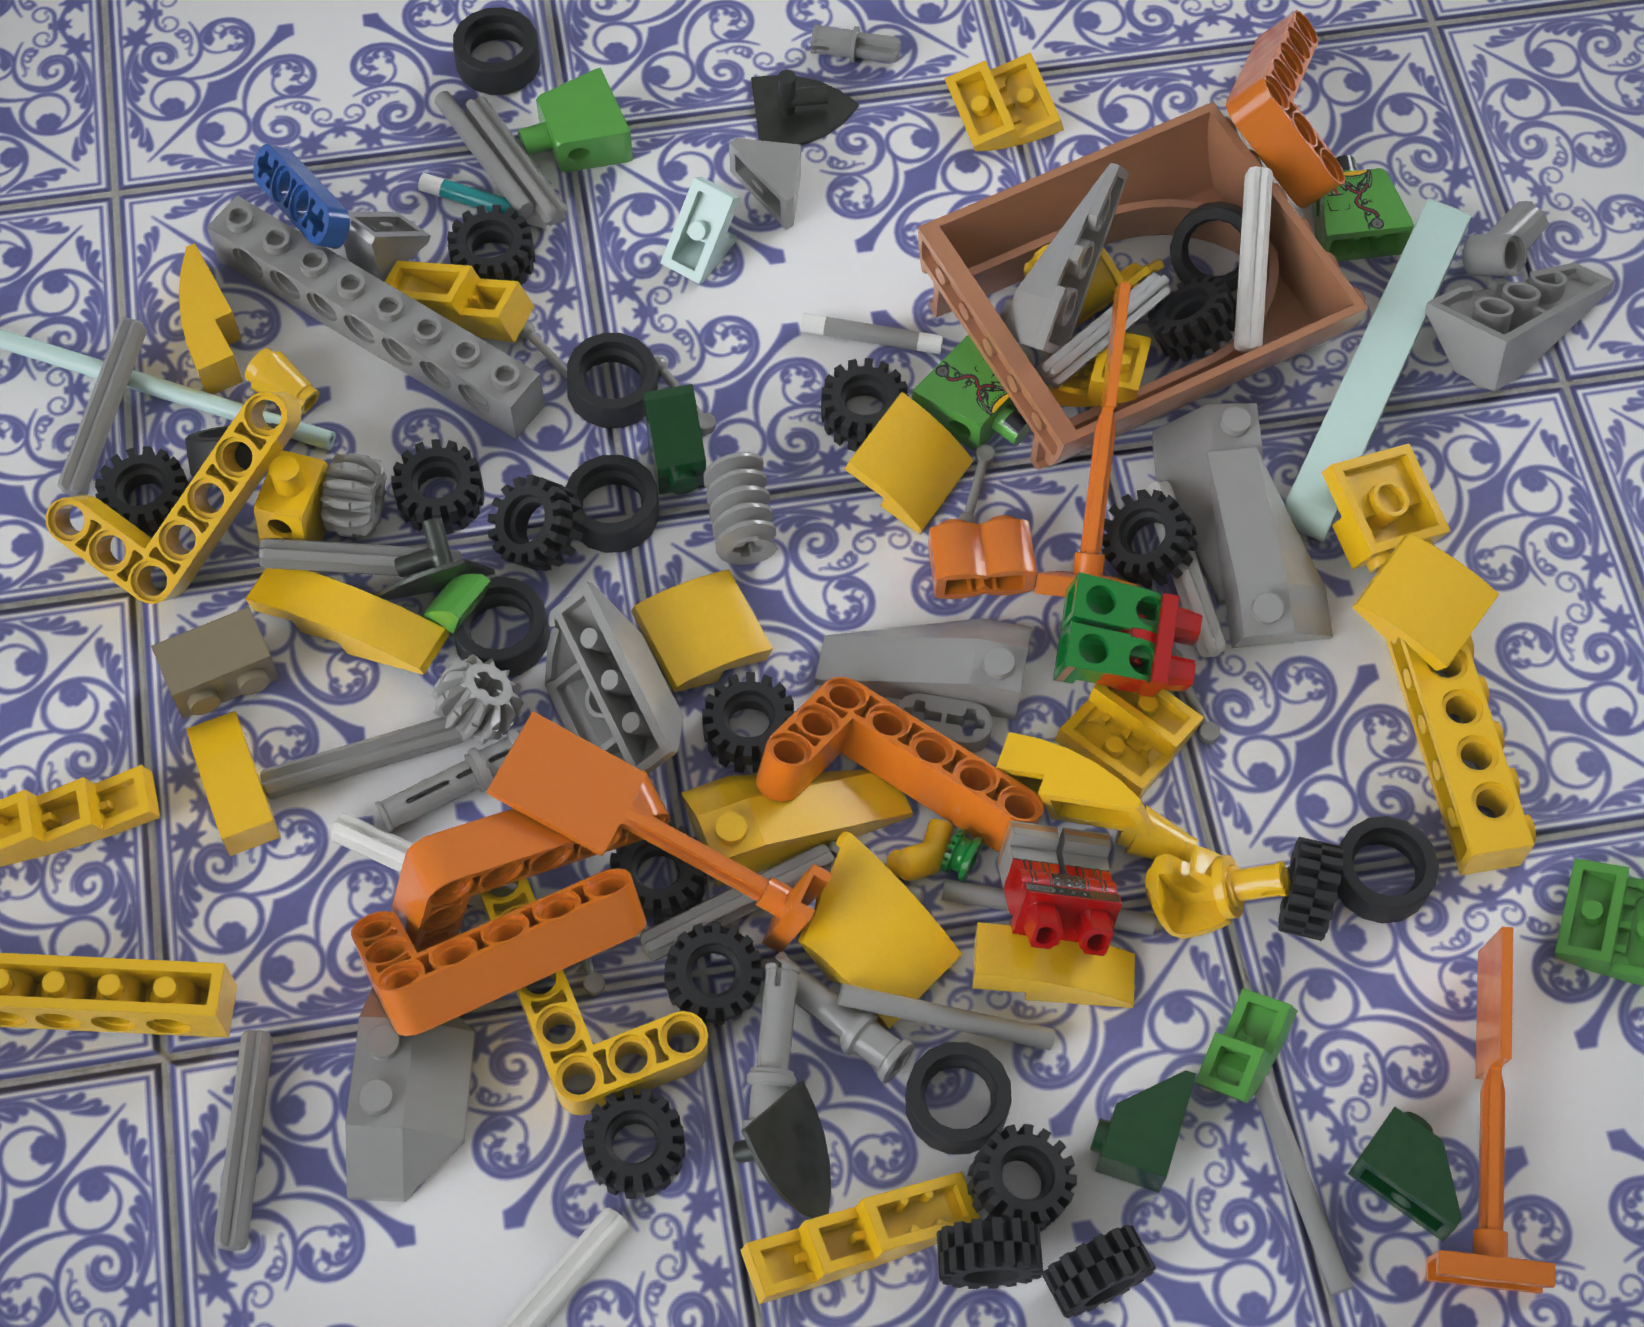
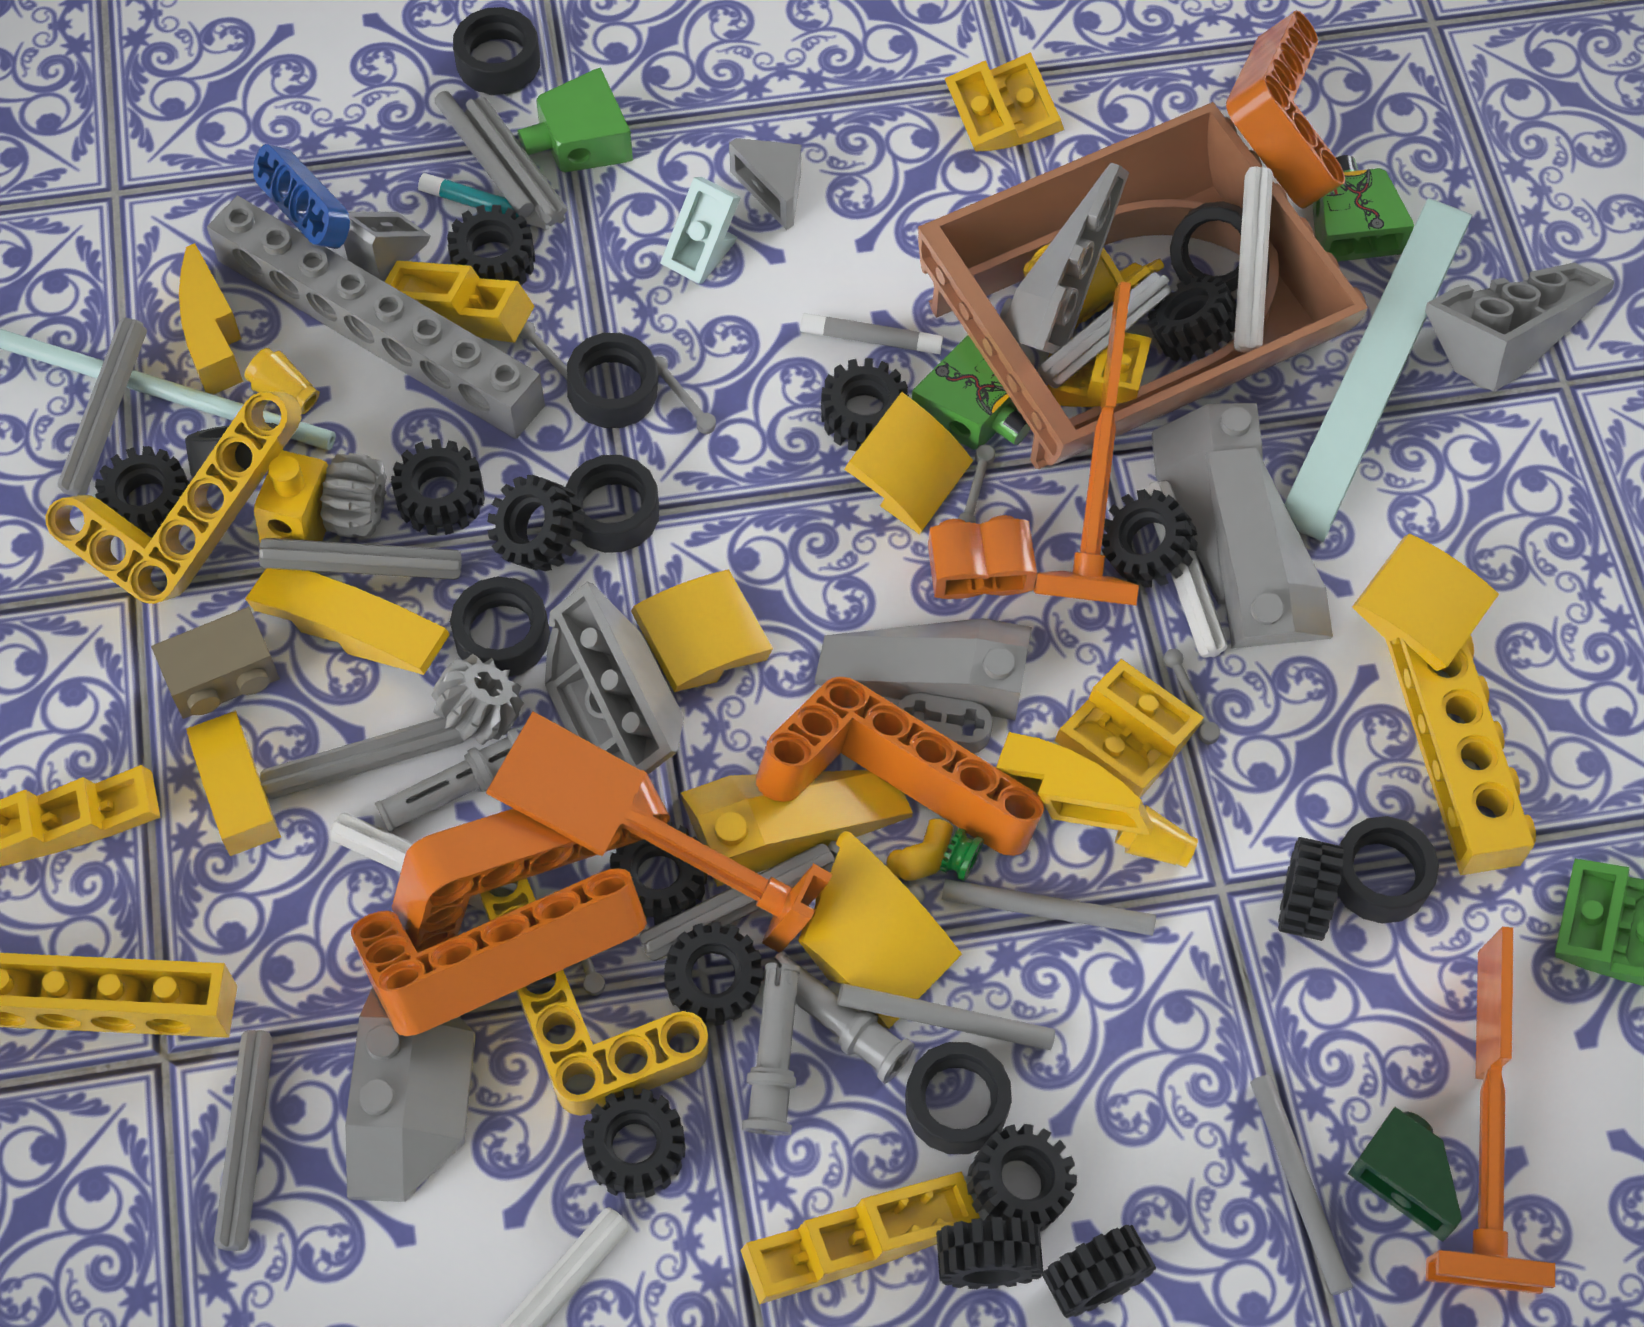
(436, 559): pearl dark grey shield -> none
(457, 600): bright green slope -> none
(675, 439): dark green slope -> none
(736, 697): black tyre -> none
(740, 509): light grey piece -> none
(791, 1151): pearl dark grey shield -> none
(798, 108): pearl dark grey shield -> none
(854, 44): light grey axle -> none
(1051, 975): yellow slope -> none
(1059, 886): hips -> none
(1124, 637): green hips -> none
(1144, 1133): dark green slope -> none
(1208, 890): yellow piece -> none
(1248, 1048): bright green slope -> none
(1380, 503): yellow plate -> none
(1506, 244): light grey piece -> none

